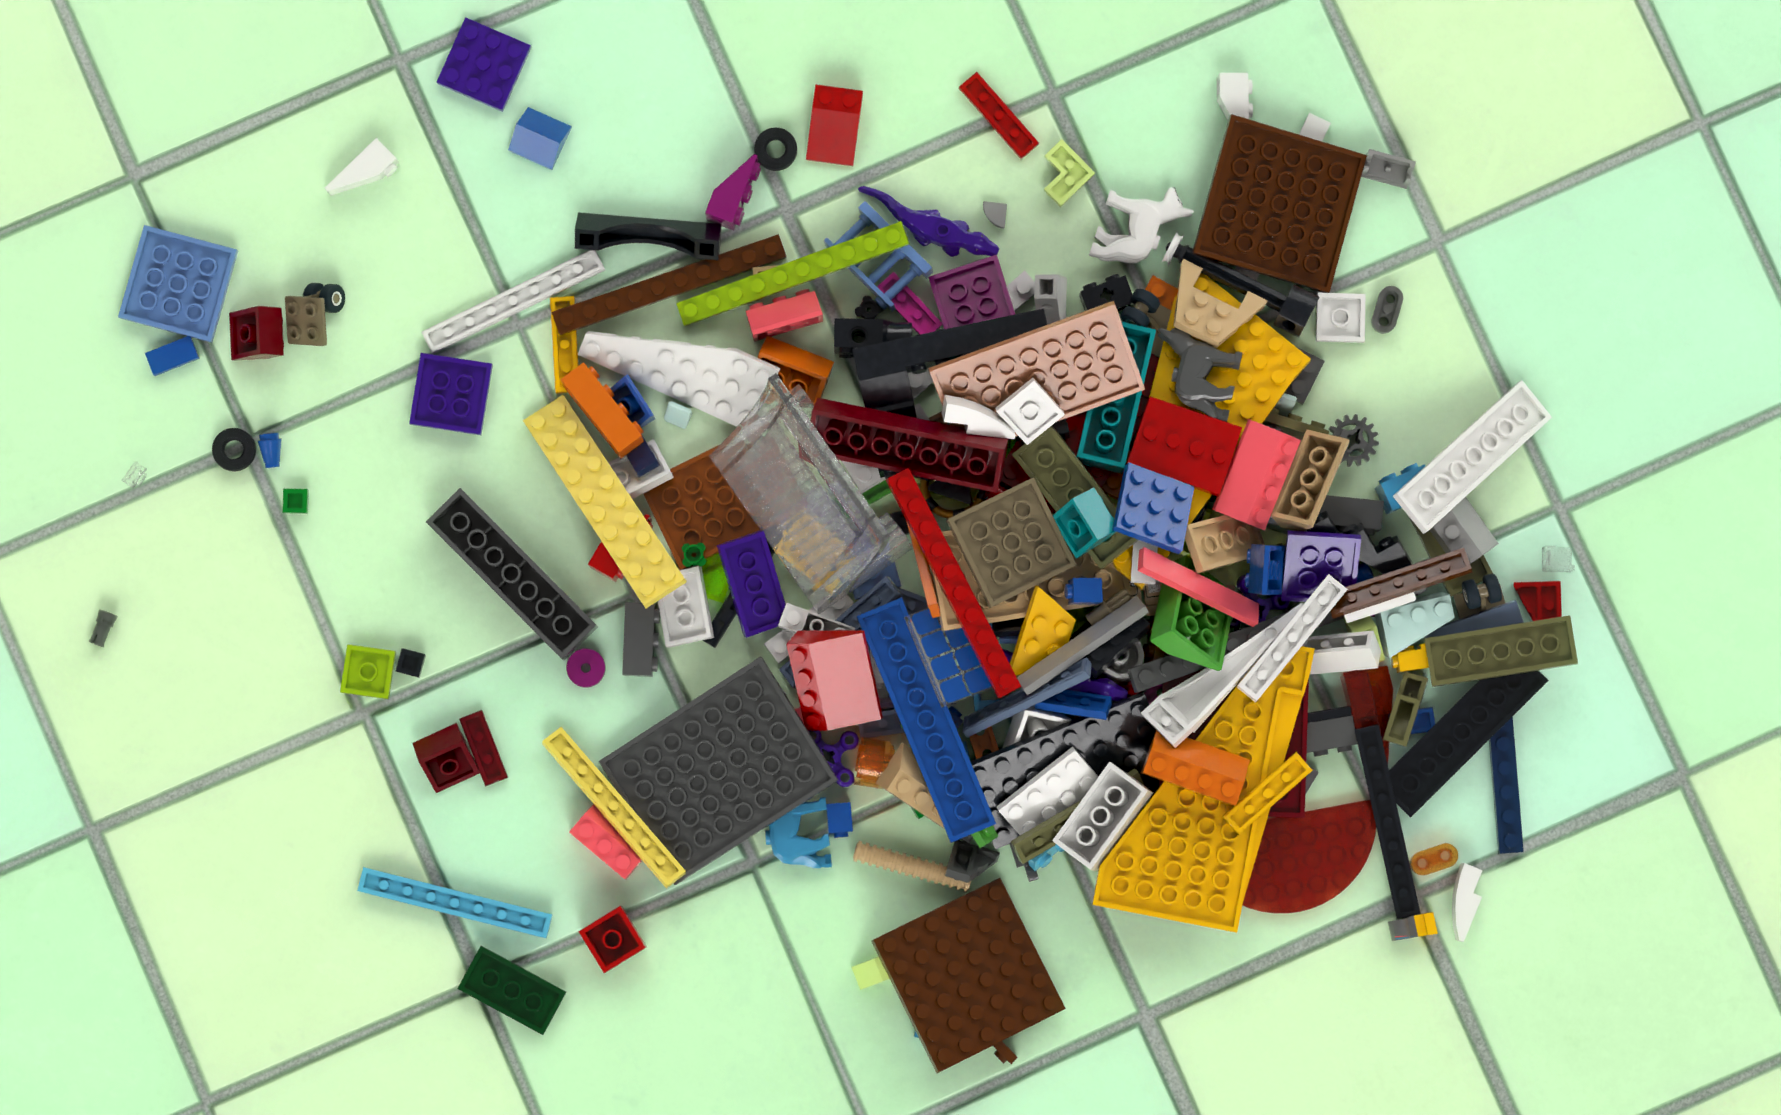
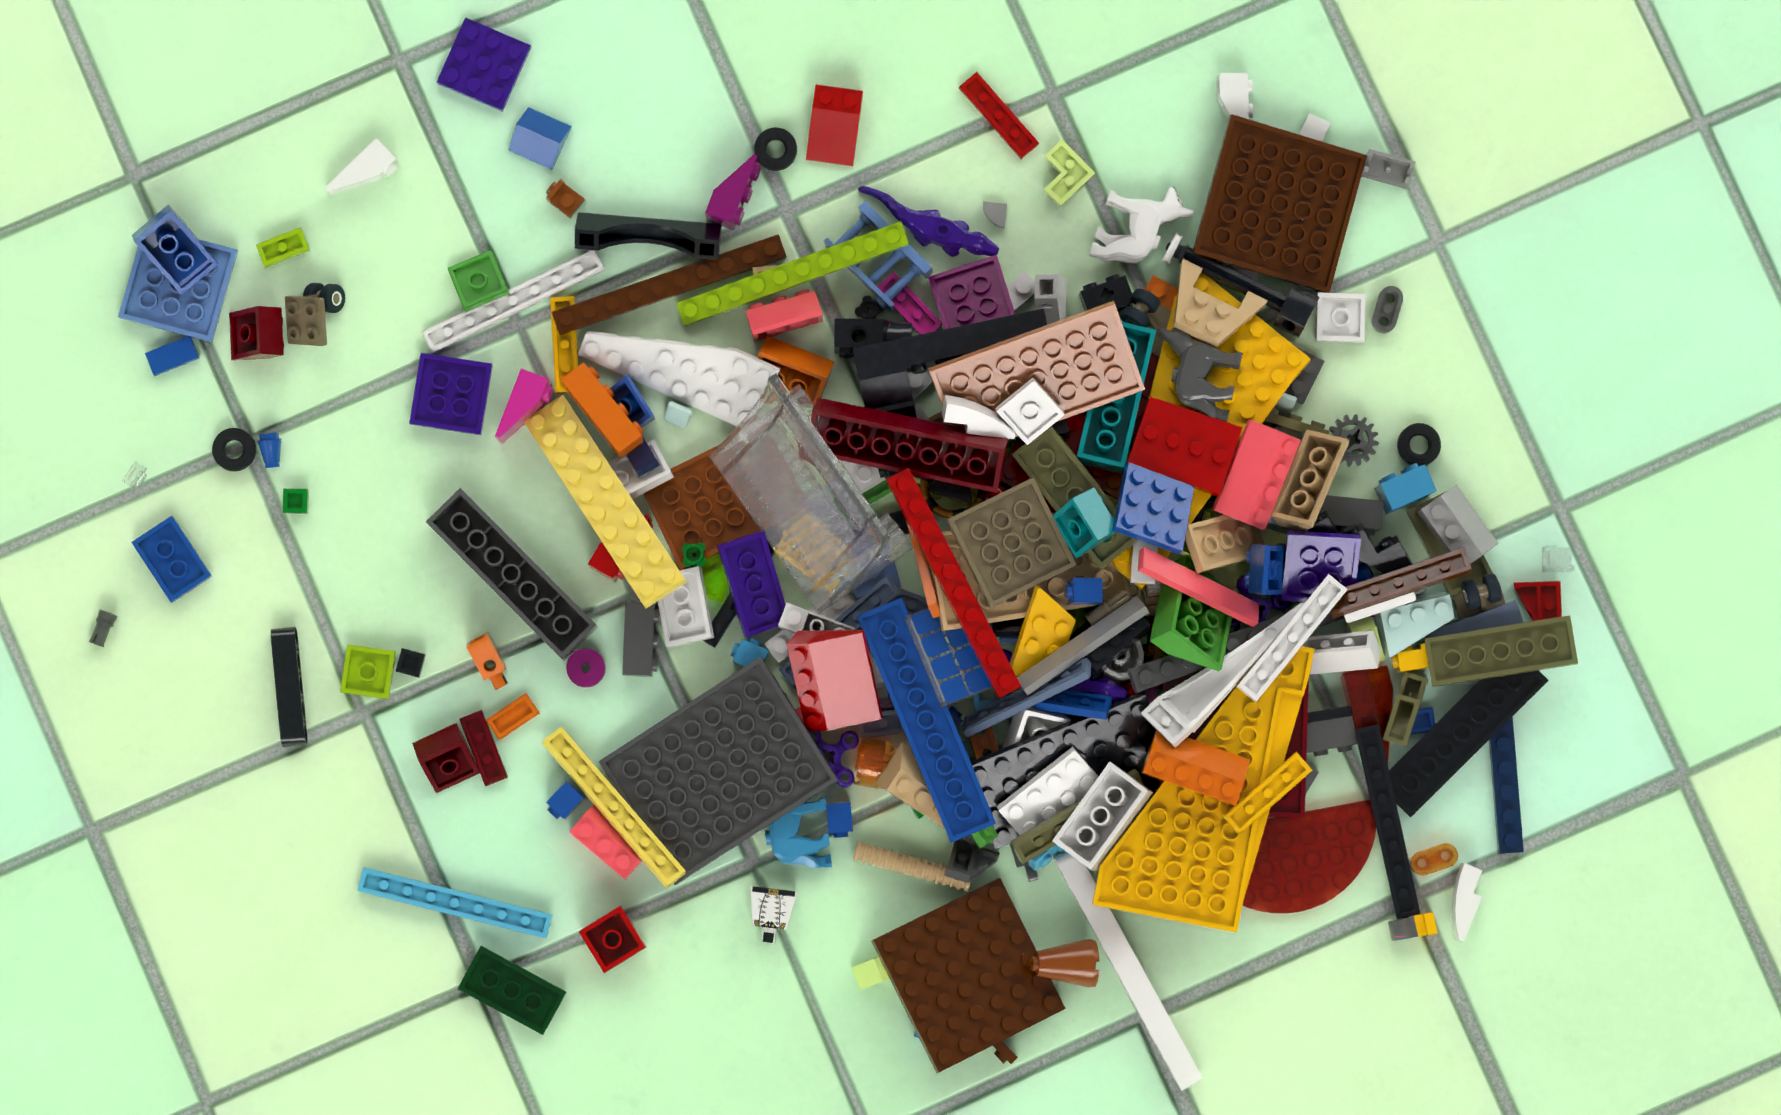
(171, 559): none -> blue plate
(174, 249): none -> blue slope
(283, 247): none -> lime plate
(289, 686): none -> black beam
(478, 280): none -> bright green tile
(484, 649): none -> orange torso
(512, 716): none -> orange tile
(526, 398): none -> dark pink slope
(564, 198): none -> dark orange bracket
(564, 801): none -> blue brick
(748, 651): none -> dark azure brick
(771, 910): none -> white torso
(1068, 963): none -> dark orange cone
(1130, 972): none -> white beam
(1427, 432): none -> black tyre
(1472, 457): white plate -> none

